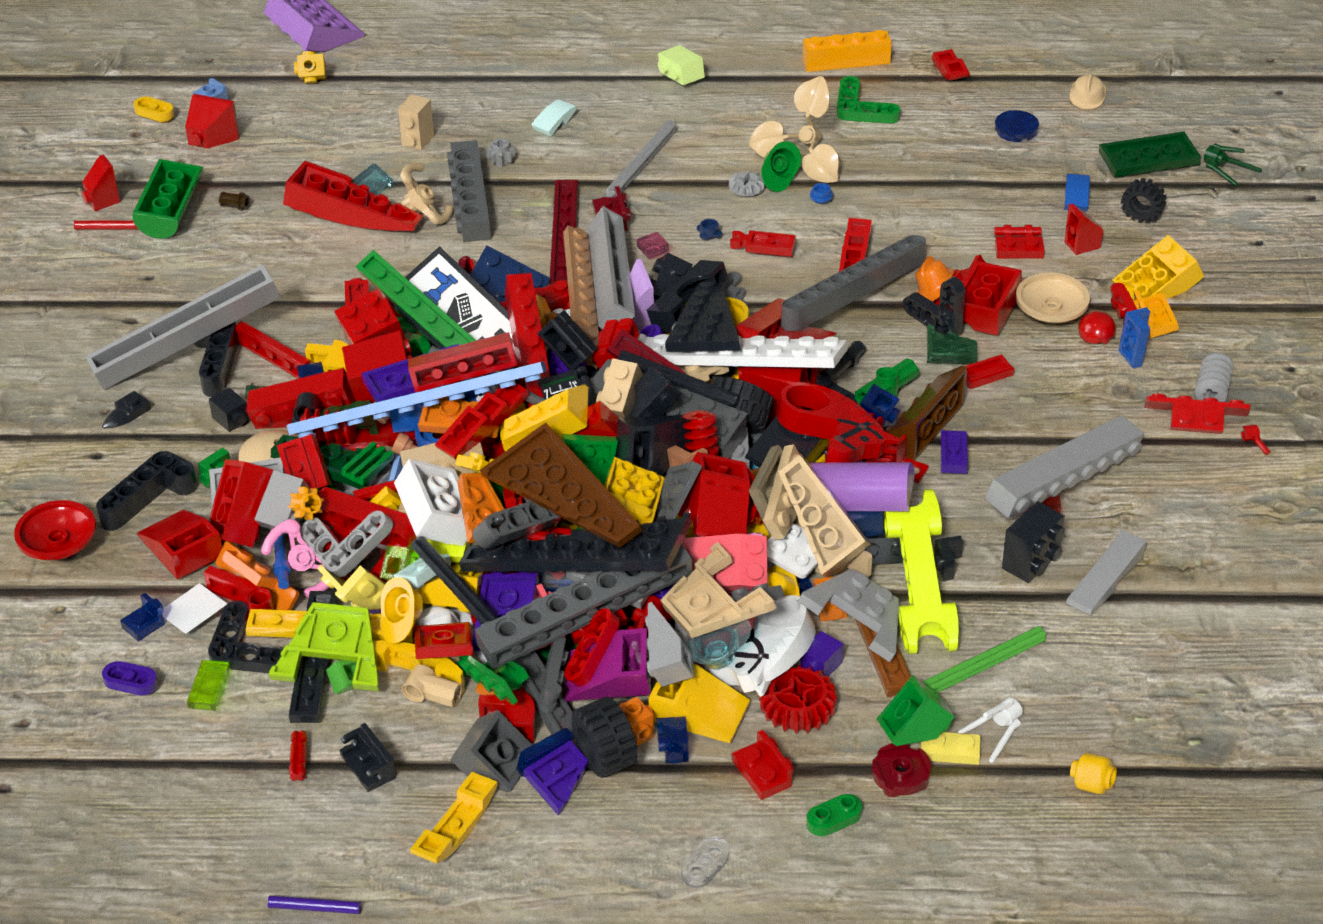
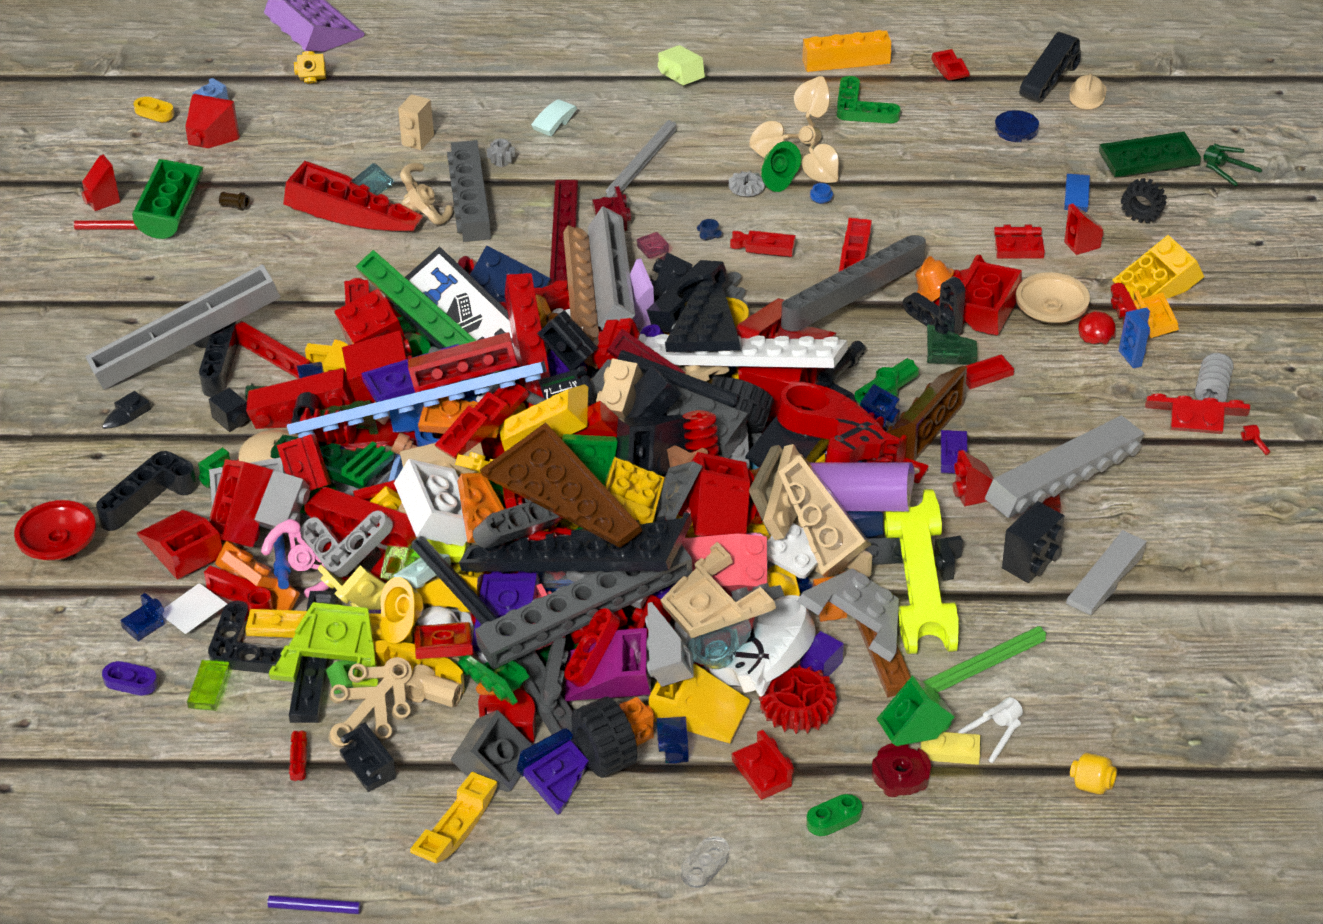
(298, 503): light orange gear -> none
(373, 697): none -> tan plant
(971, 479): none -> red slope
(1060, 54): none -> black beam

